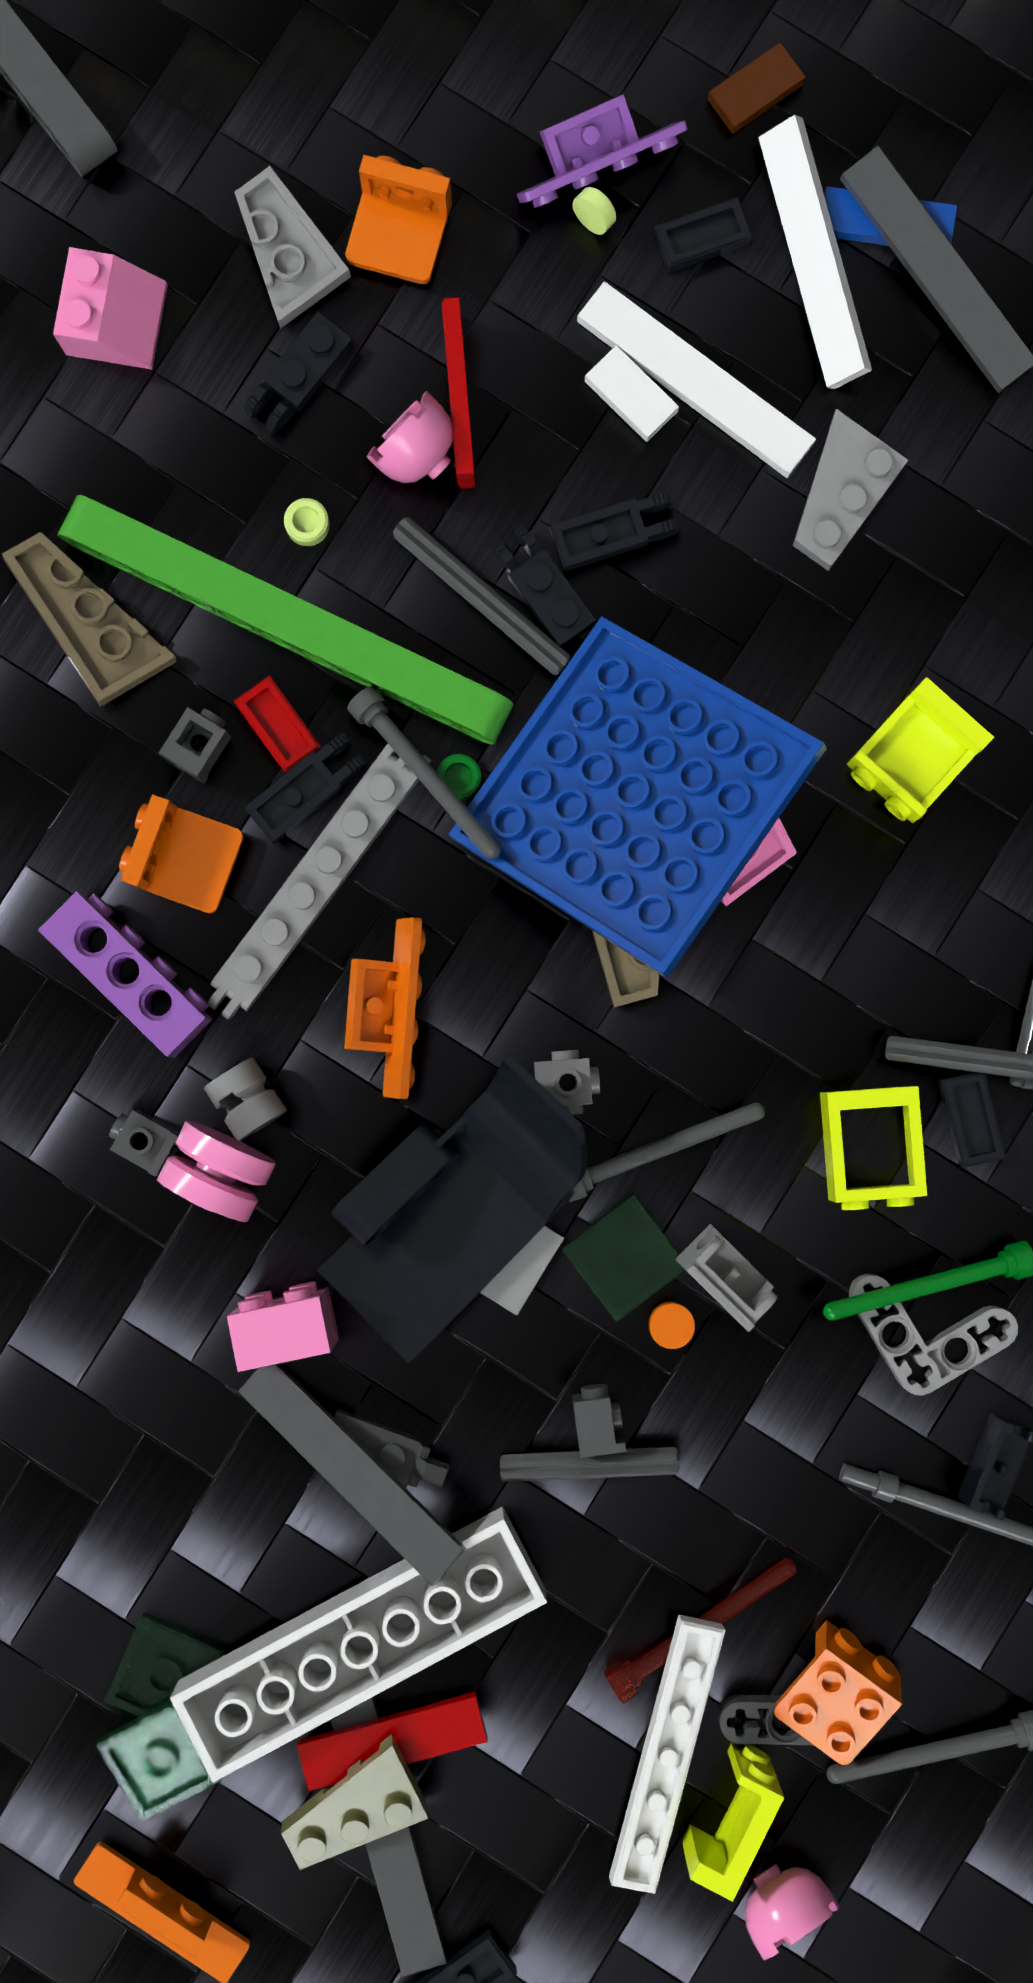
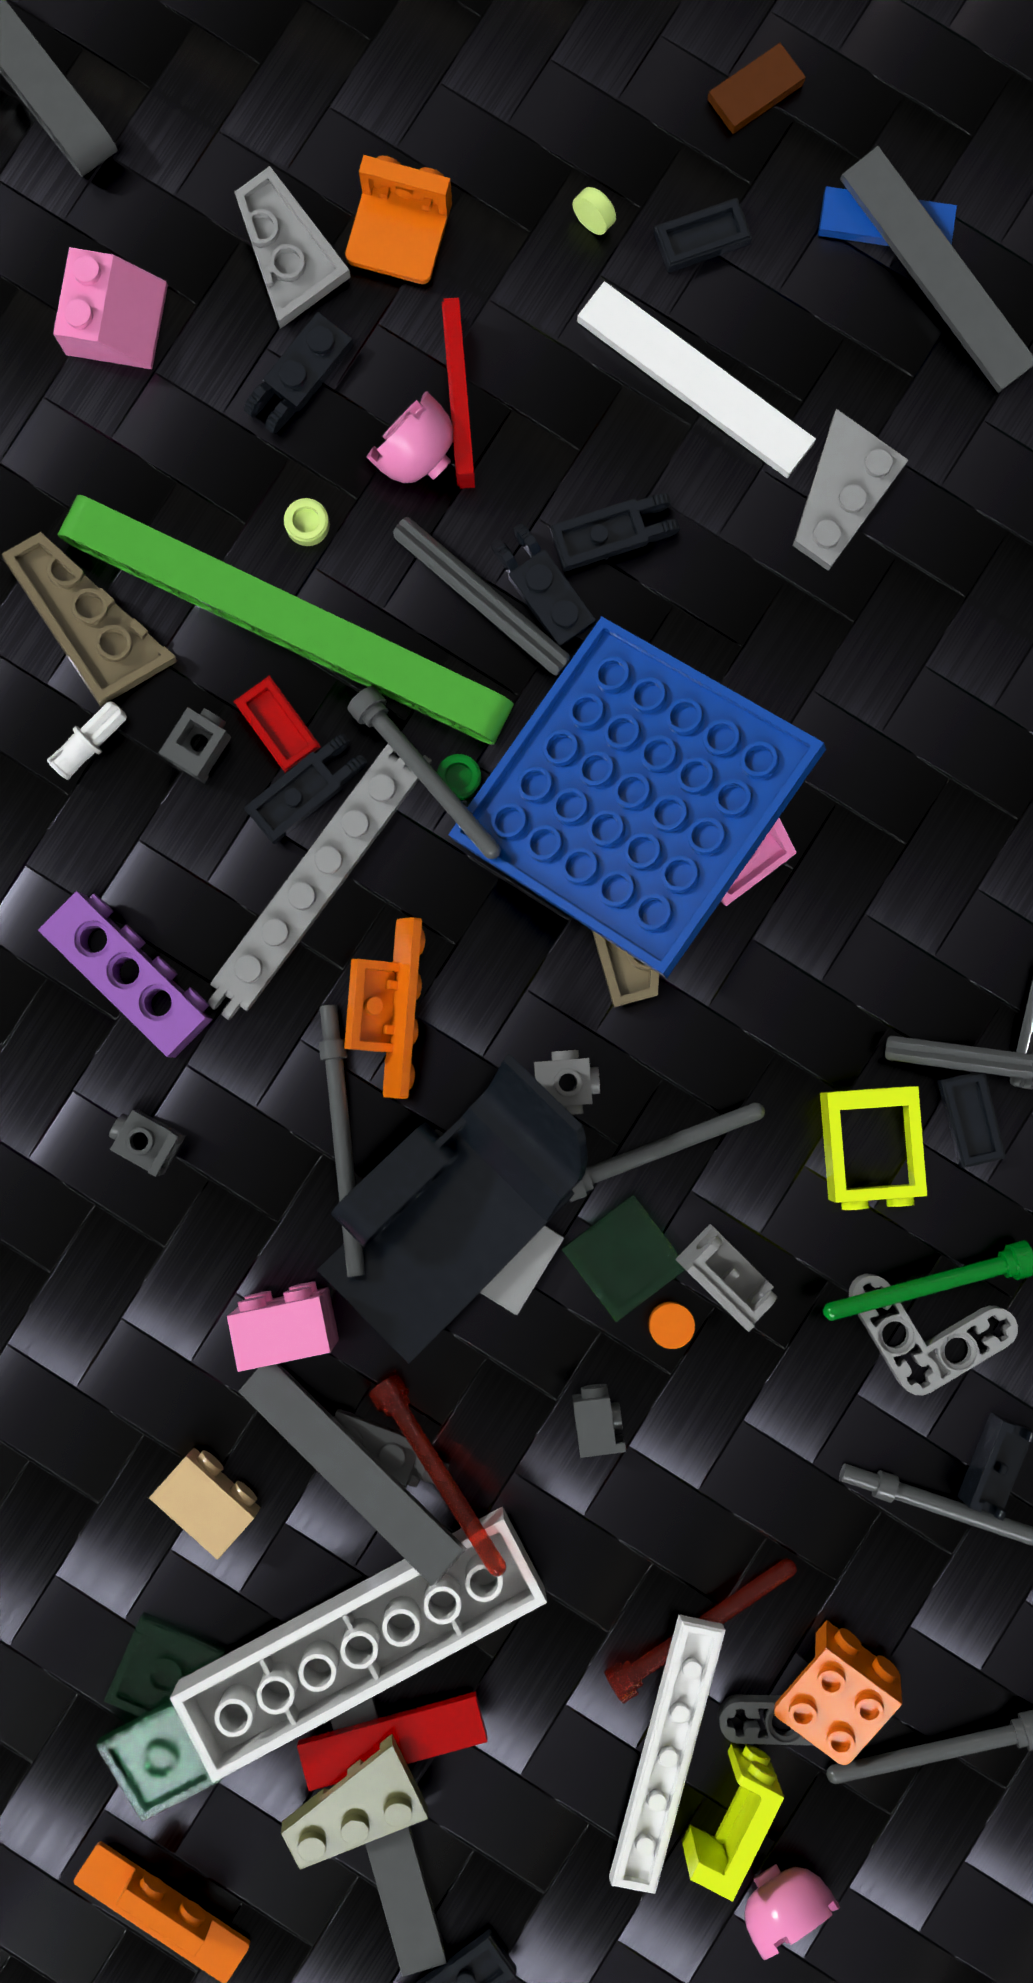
(87, 740): none -> white axle
(181, 855): orange bracket -> none
(206, 1502): none -> tan brick
(214, 1176): bright pink wheel -> none
(245, 1099): light grey wheel -> none
(333, 1053): none -> dark grey bar
(393, 1400): none -> clear red piece
(570, 1465): dark grey axle -> none
(592, 142): medium lavender bracket -> none
(631, 393): white tile -> none
(815, 252): white tile -> none
(918, 751): neon yellow panel -> none

